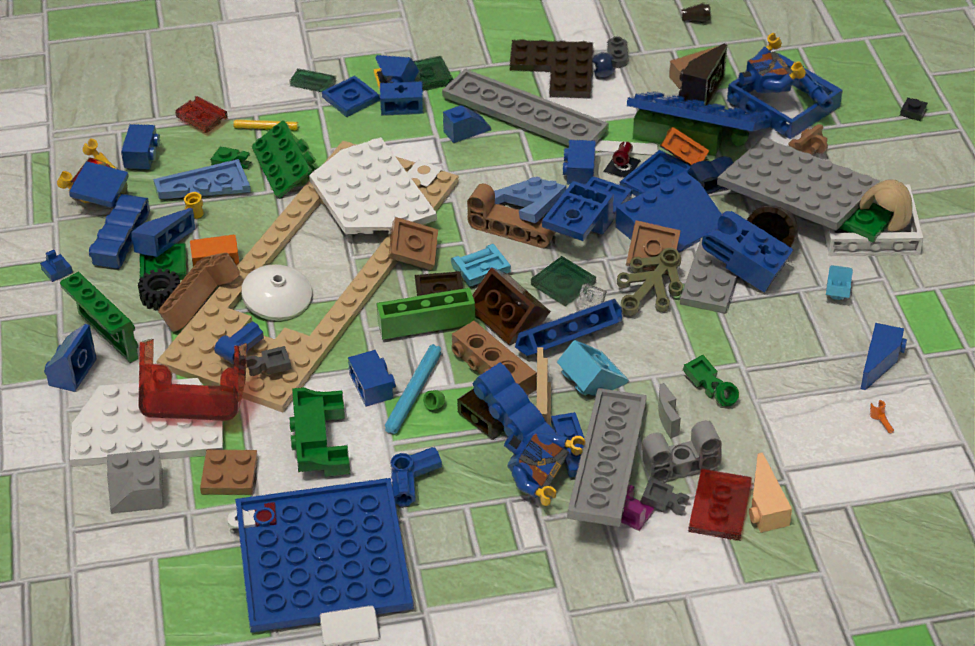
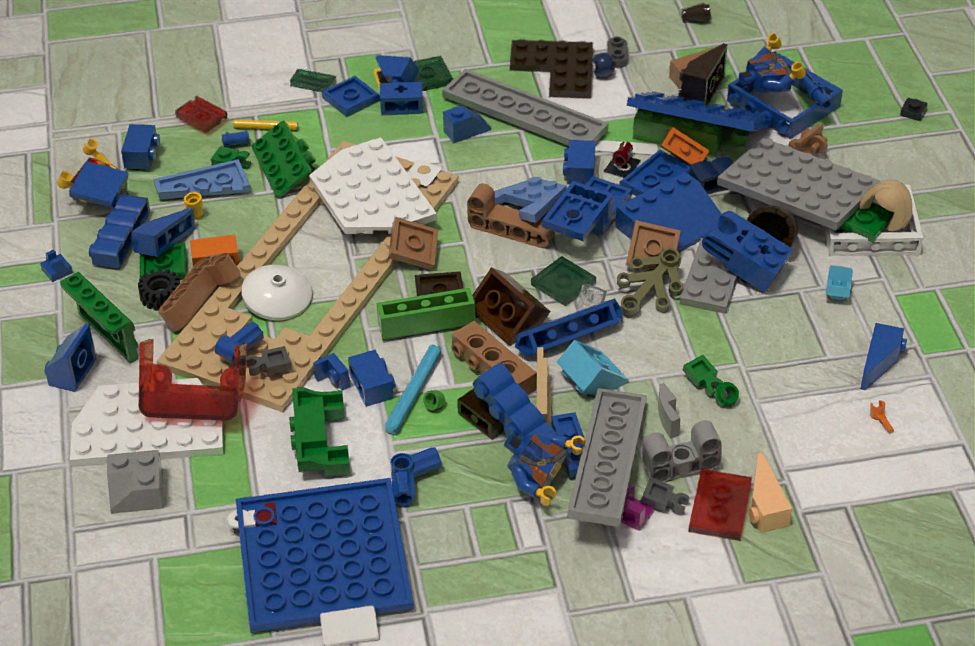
(229, 472): medium nougat plate -> none
(234, 139): none -> blue pin
(332, 368): none -> blue bracket
(477, 264): medium azure plate -> none

